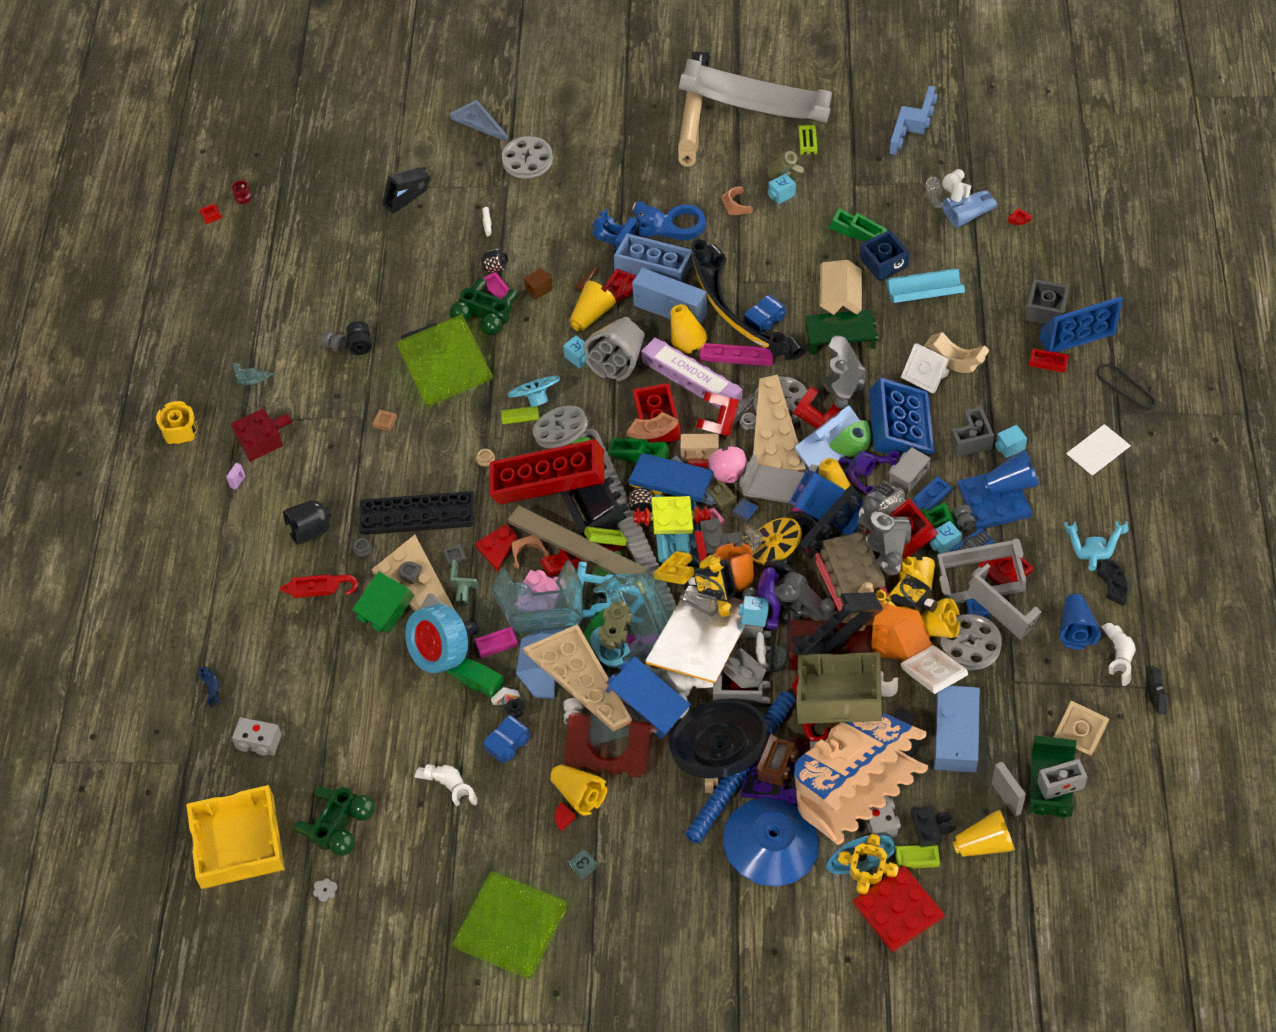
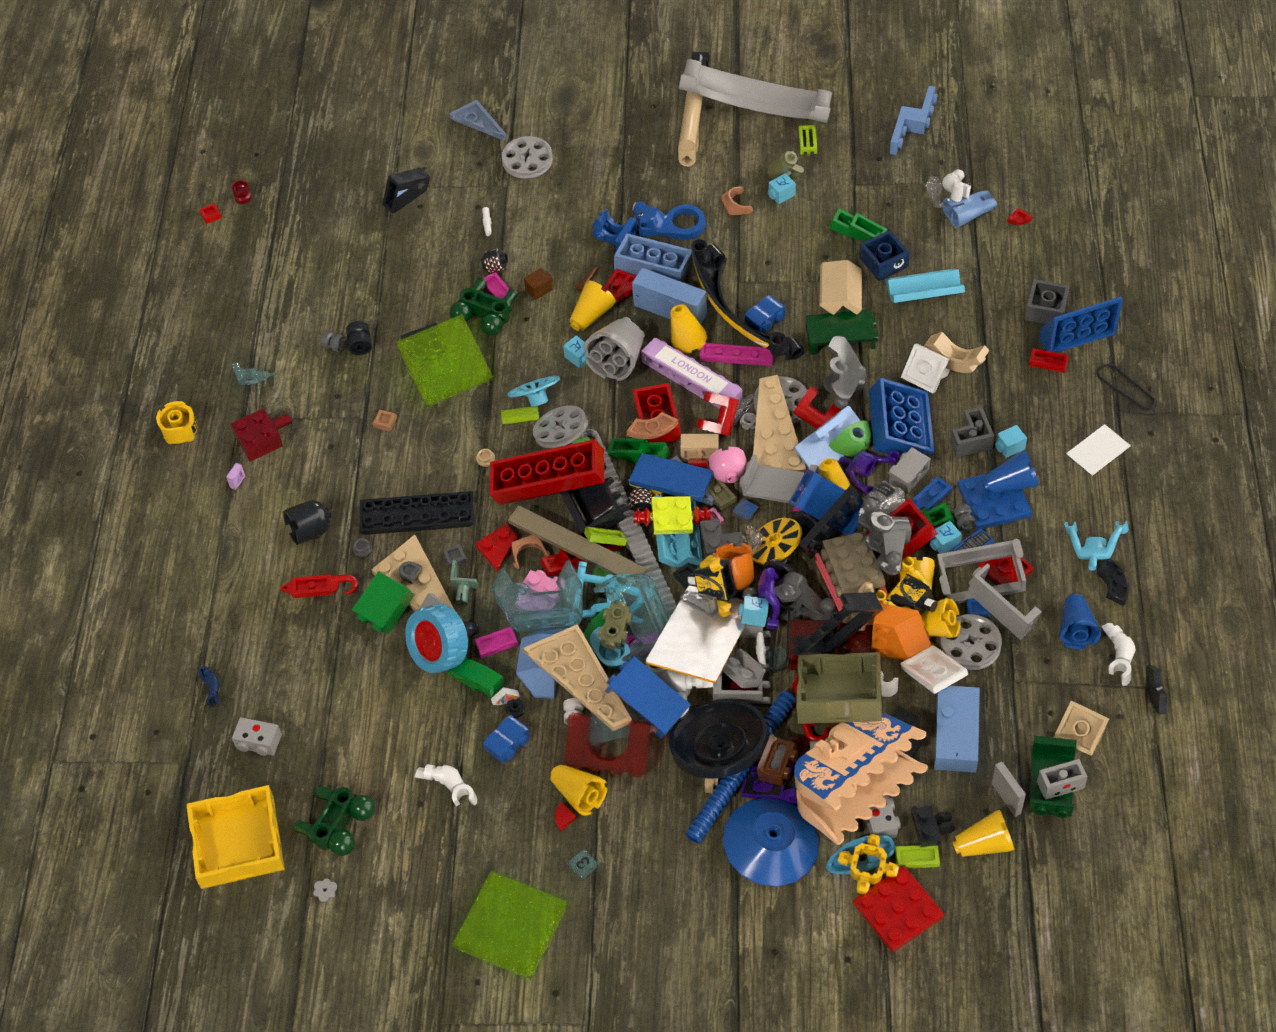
(675, 569): yellow tile -> none
(700, 545): red tile -> none

